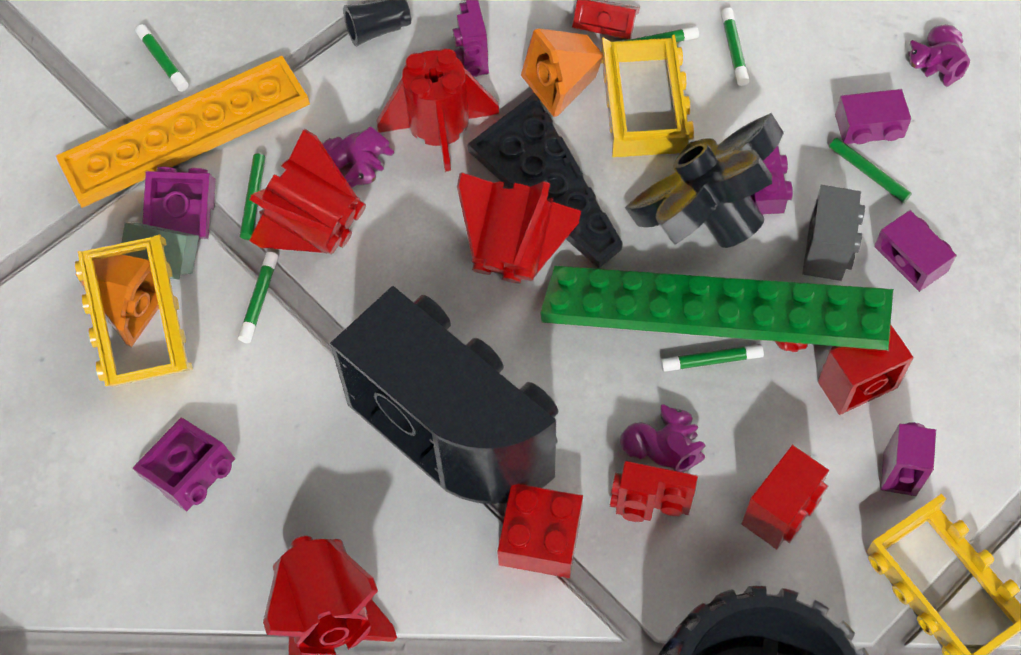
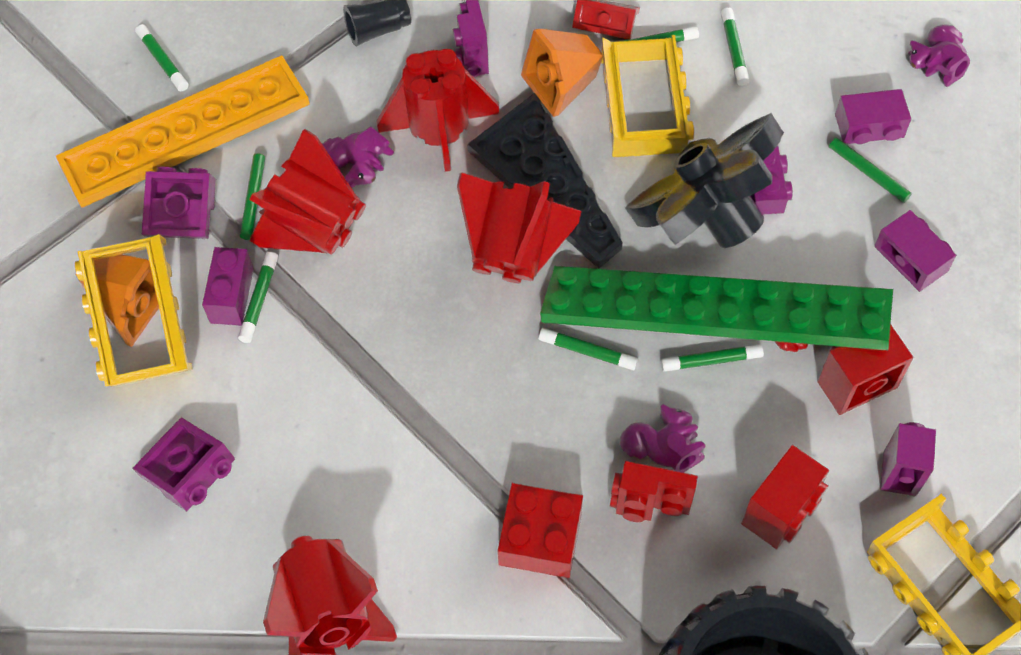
(179, 251): sand green brick -> none
(228, 286): none -> magenta brick
(445, 400): black brick -> none
(589, 349): none -> green bar
(833, 233): dark grey brick -> none

